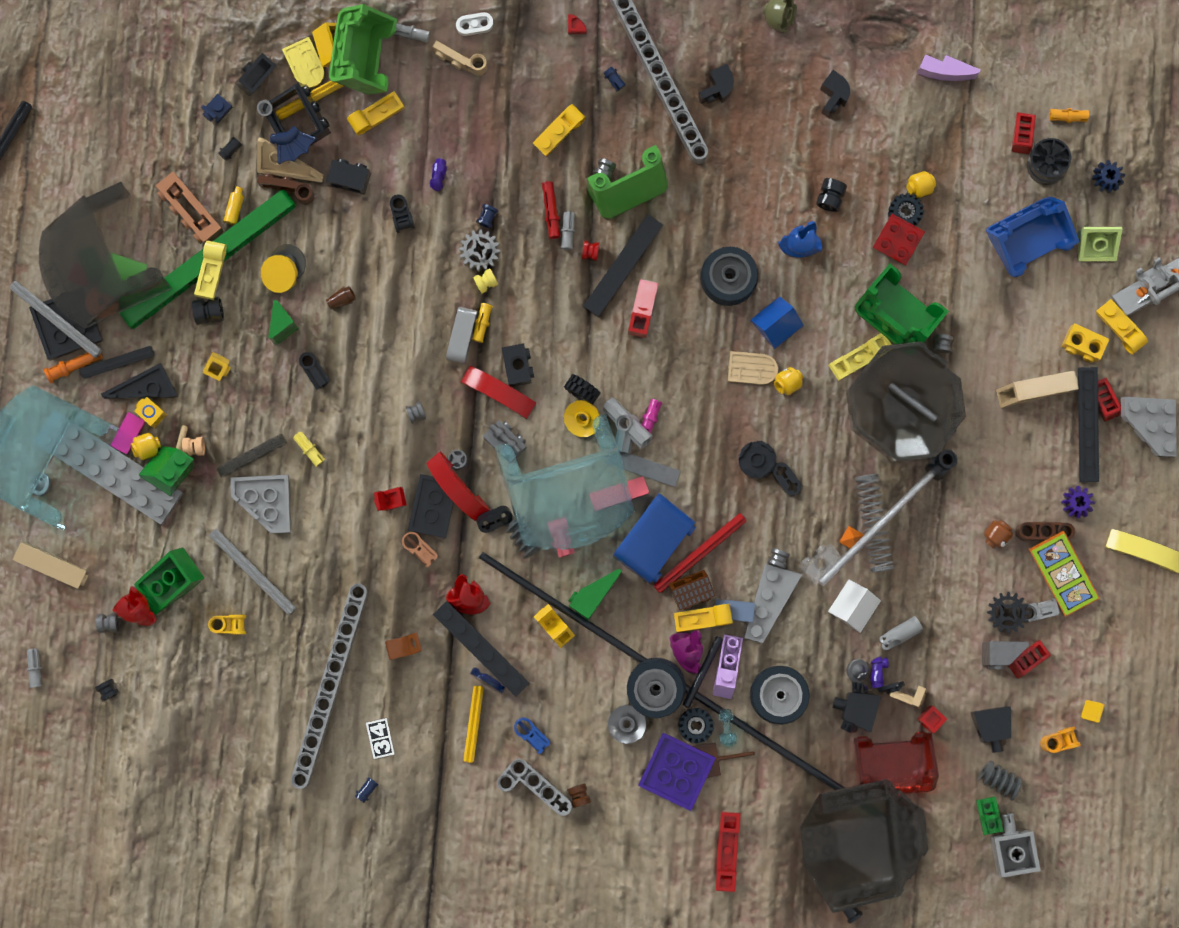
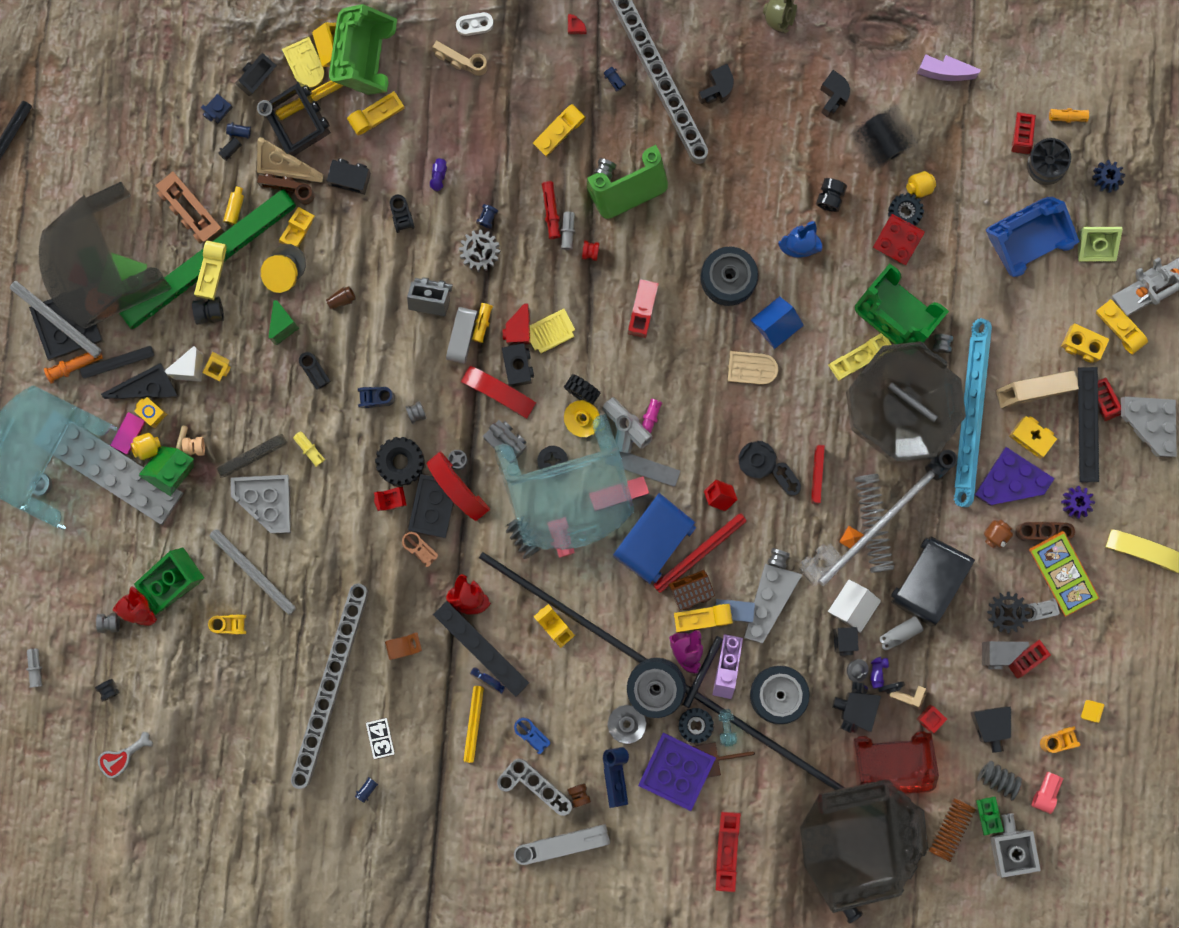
(50, 565): tan slope -> none
(115, 763): none -> light grey piece
(187, 366): none -> white slope
(238, 130): none -> dark blue pin
(291, 144): dark blue arm -> none
(297, 228): none -> yellow slope
(371, 397): none -> dark blue piece
(396, 447): none -> black tyre
(412, 33): light grey axle -> none
(429, 296): none -> dark grey brick
(485, 281): light yellow wheel -> none
(494, 519): black beam -> none
(518, 327): none -> red slope
(545, 454): none -> black gear
(551, 331): none -> light yellow window
(562, 845): none -> light grey piece
(590, 597): green slope -> none
(614, 776): none -> dark blue plate
(623, 265): black tile -> none
(720, 495): none -> red panel
(788, 381): yellow head -> none
(817, 474): none -> red tile
(845, 640): none -> black brick
(883, 137): none -> black piece
(932, 581): none -> black windscreen
(943, 853): none -> dark orange piece
(974, 404): none -> medium azure plate
(1012, 480): none -> dark purple plate
(1023, 435): none -> yellow brick
(1045, 798): none -> coral piece

